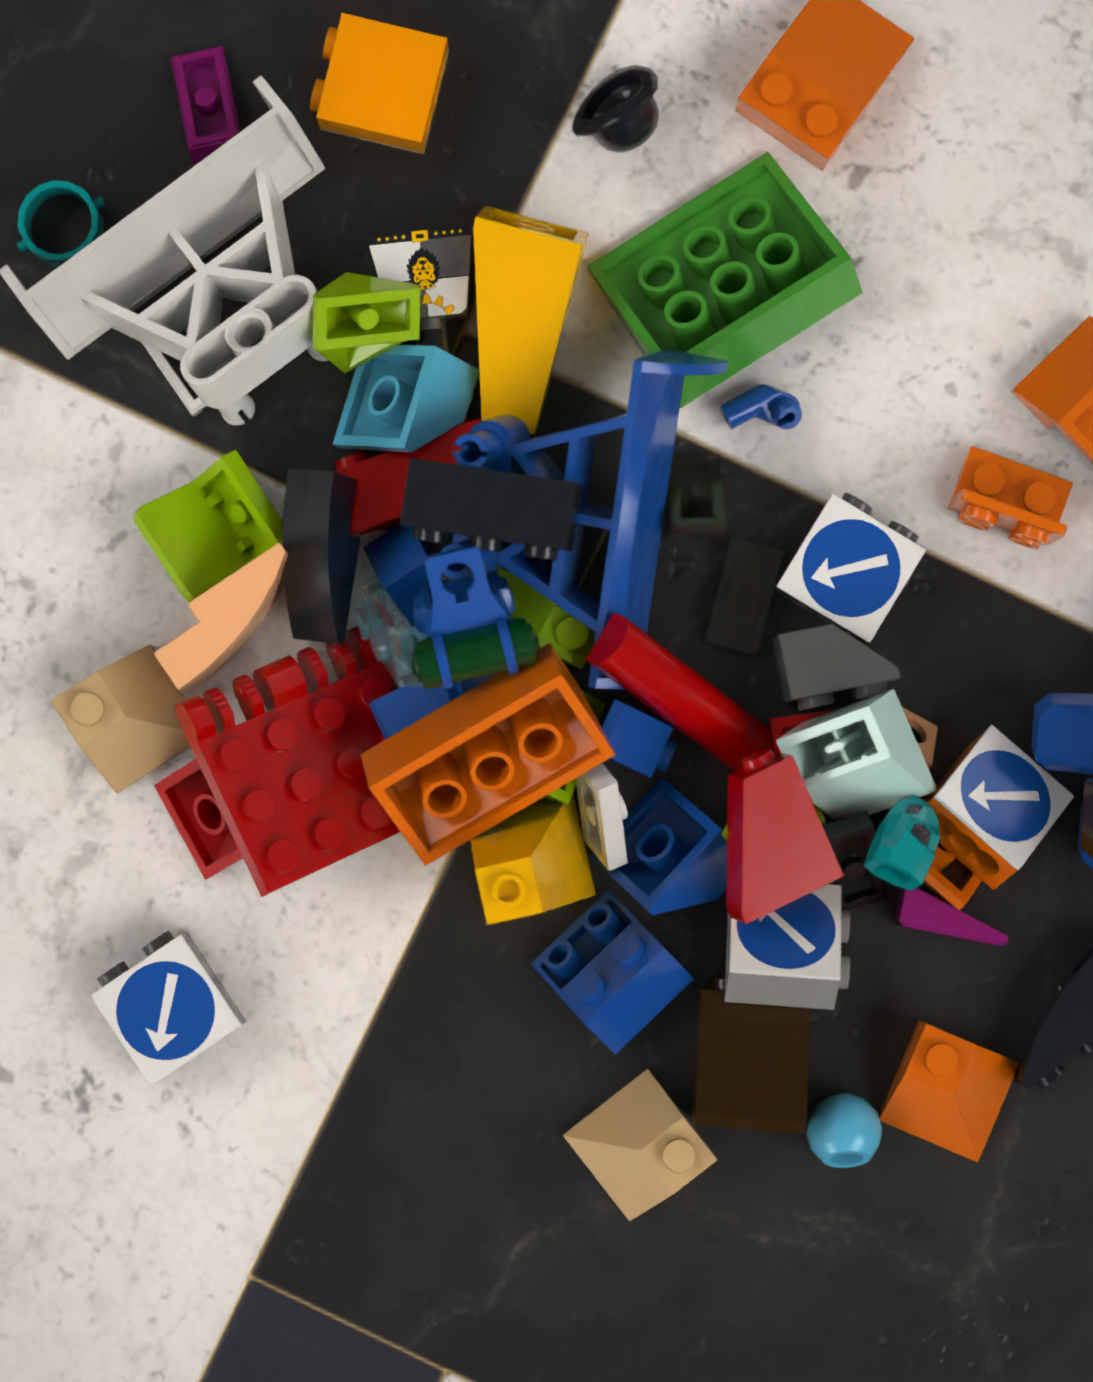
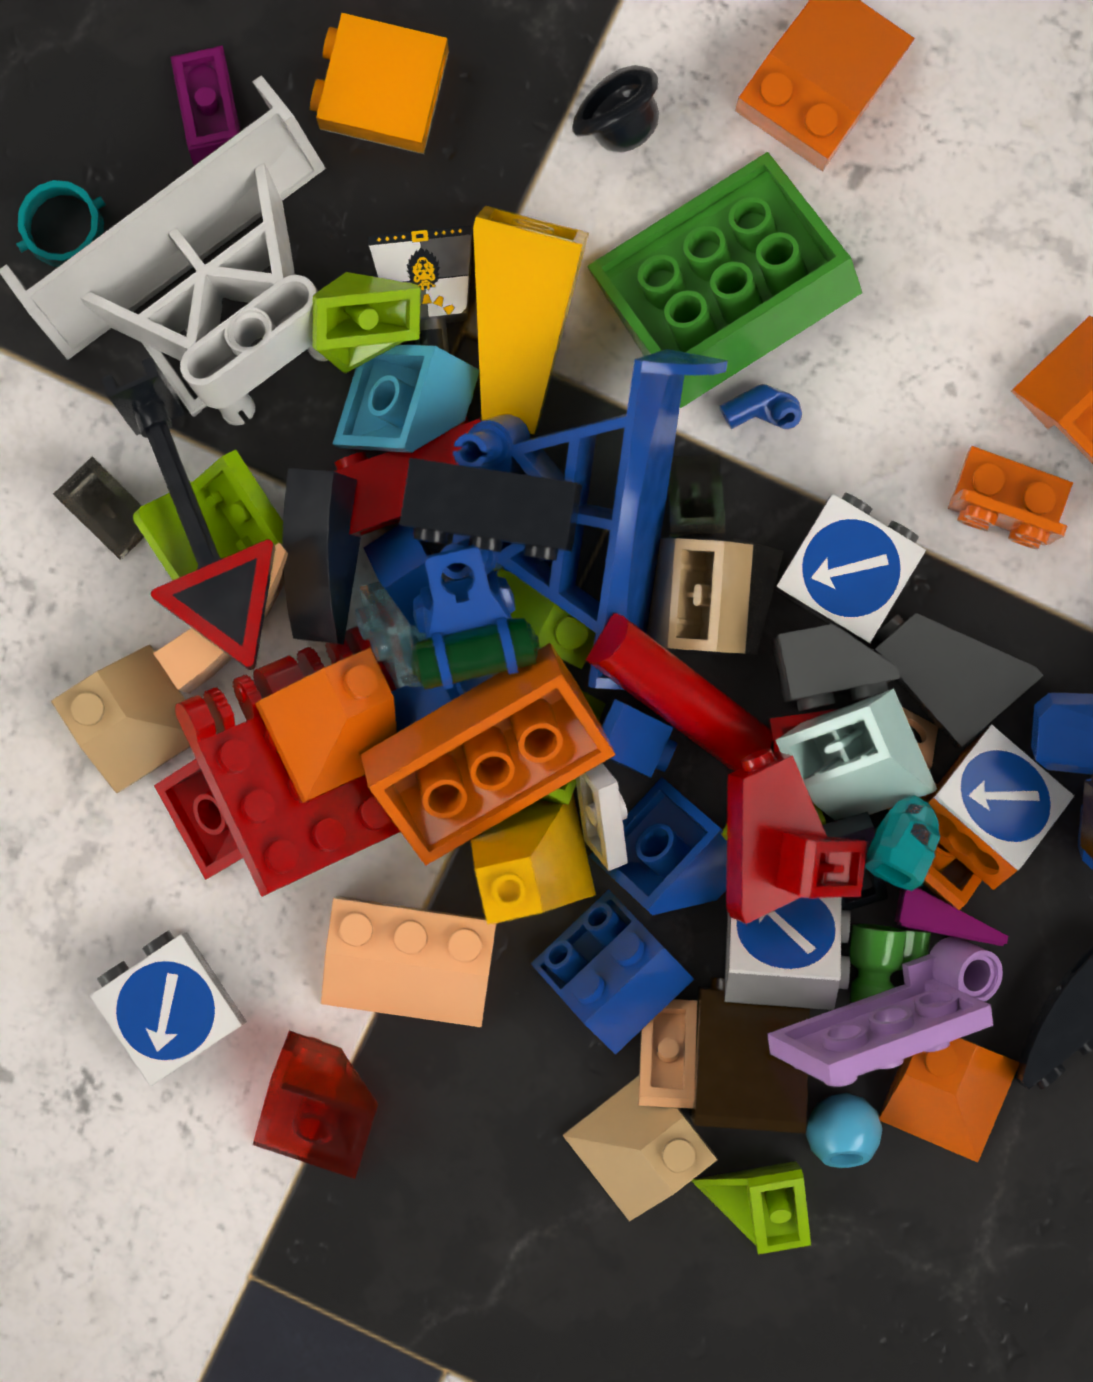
(102, 506): none -> clear smoke slope
(224, 595): none -> black piece
(316, 1107): none -> clear red slope
(329, 722): none -> orange slope
(407, 961): none -> light nougat slope
(669, 1057): none -> light nougat plate
(701, 595): none -> tan slope
(763, 1204): none -> lime slope
(821, 866): none -> red slope
(880, 952): none -> bright green piece
(935, 1005): none -> lavender hinge
(952, 675): none -> dark grey slope

